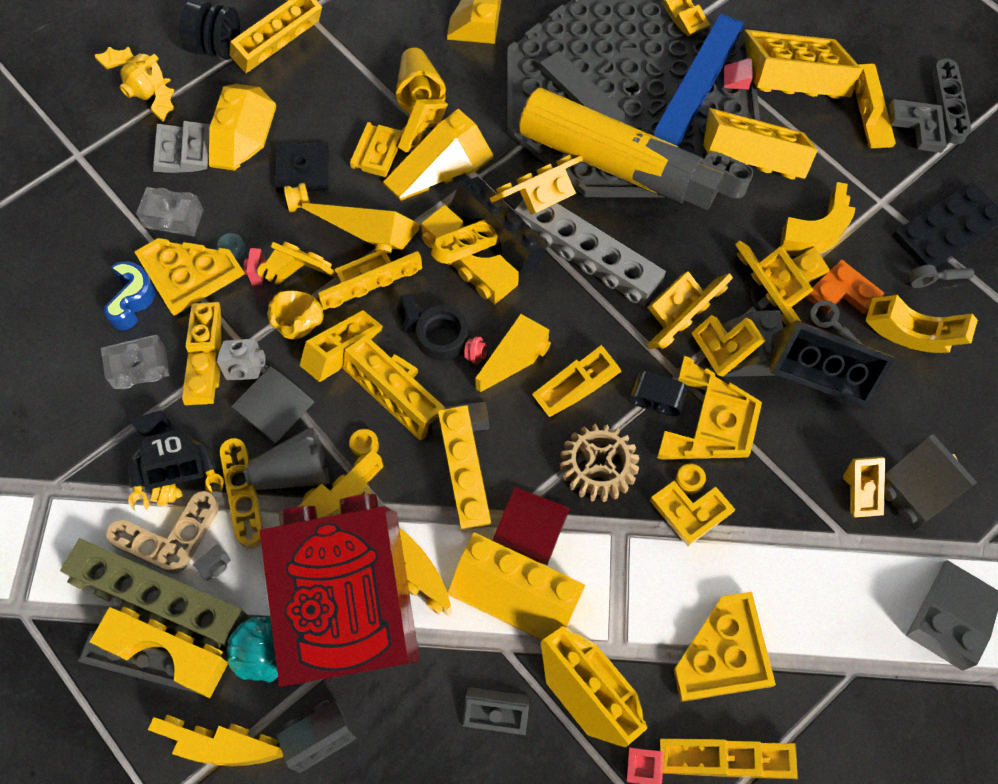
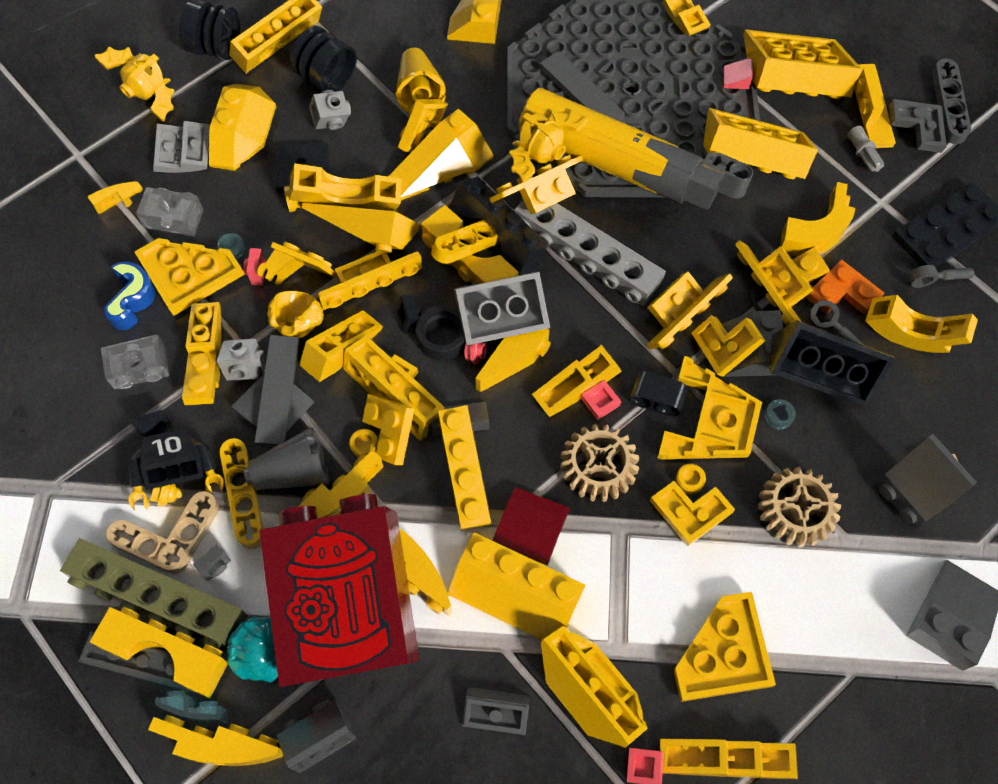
(112, 195): none -> yellow slope
(185, 706): none -> clear light blue slope
(277, 391): none -> dark grey tile
(316, 186): none -> yellow arch
(323, 59): none -> black wheel
(329, 110): none -> light grey brick
(376, 149): yellow plate -> none
(395, 425): none -> yellow plate
(502, 308): none -> light grey slope
(545, 142): none -> yellow helmet
(600, 399): none -> coral plate
(699, 80): blue beam -> none
(780, 414): none -> clear light blue tile
(801, 486): none -> tan gear
(865, 149): none -> light grey axle
(867, 486): yellow slope -> none

